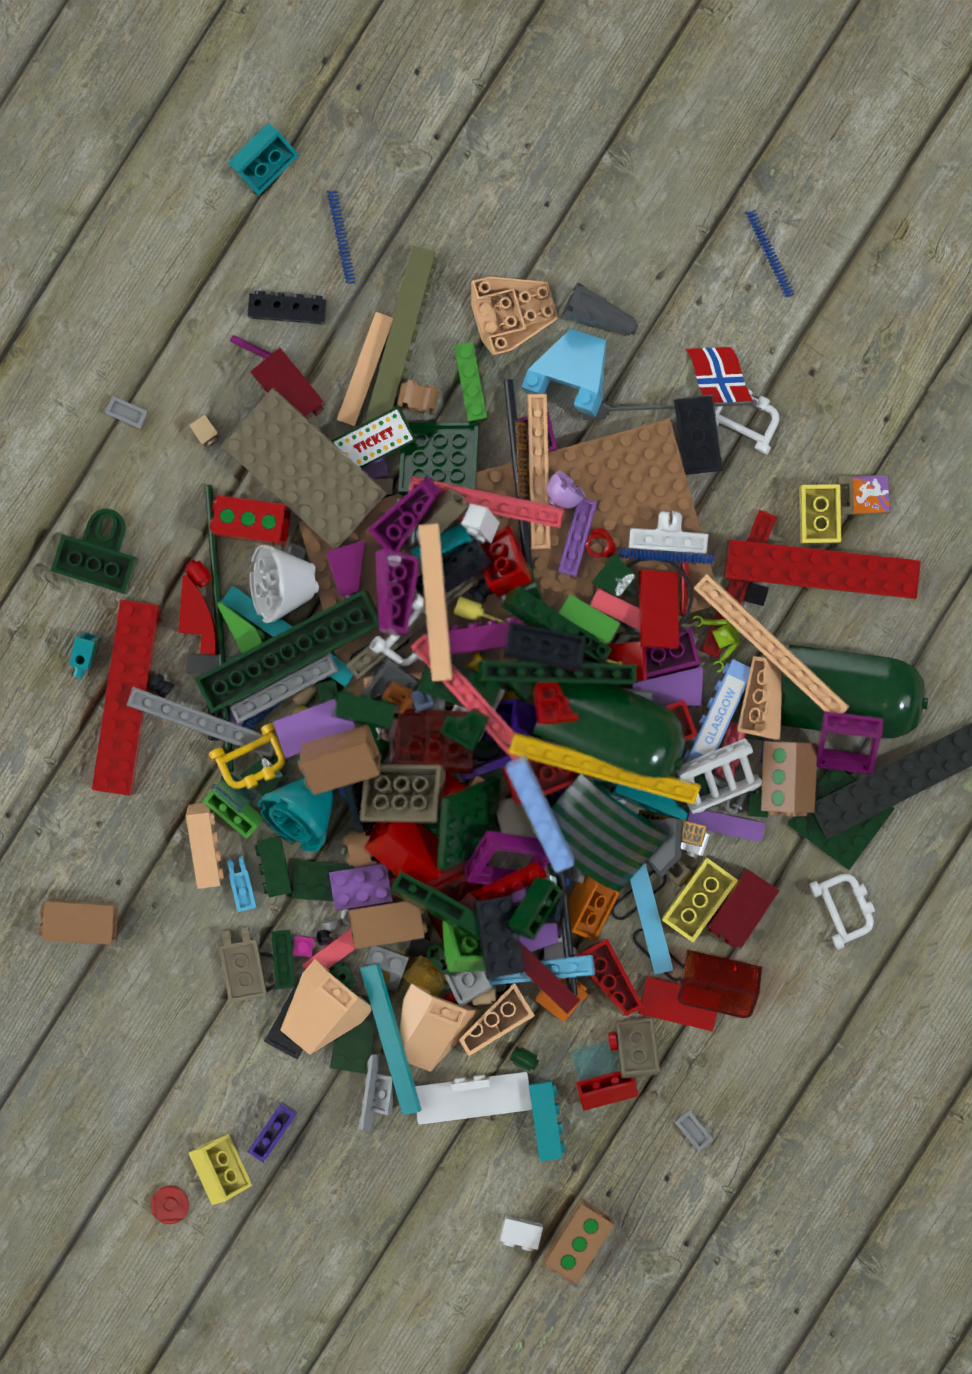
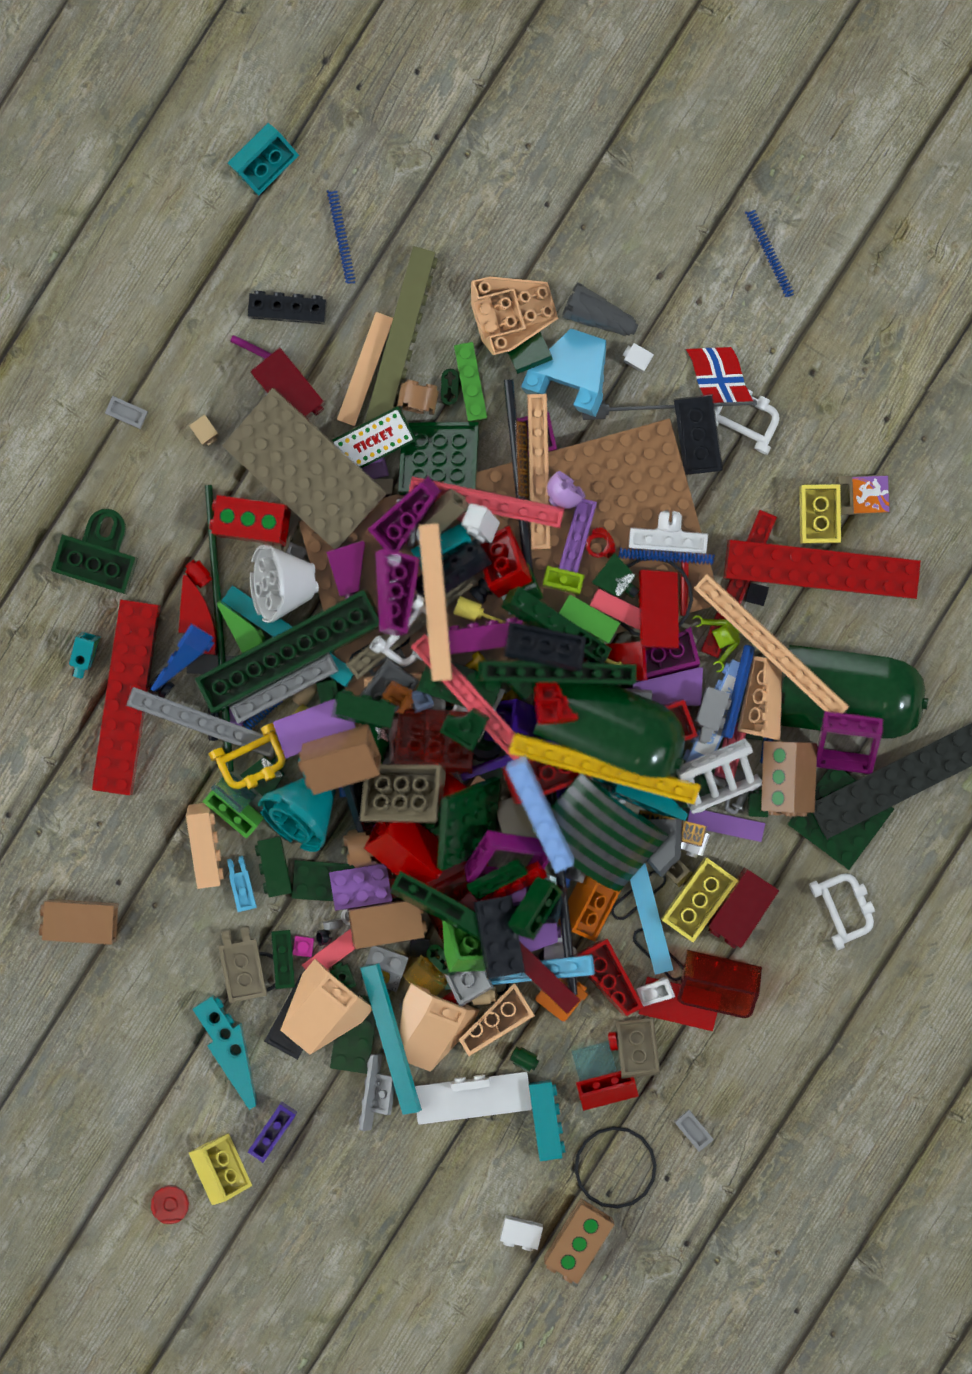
(191, 647): none -> blue wedge
(234, 1065): none -> teal brick
(454, 388): none -> dark green beam
(497, 879): none -> dark green plate
(530, 354): none -> dark green tile
(563, 580): none -> lime slope
(577, 1164): none -> black piece
(637, 357): none -> white brick
(655, 992): none -> white slope
(711, 713): none -> light grey hinge
(738, 691): none -> blue axle

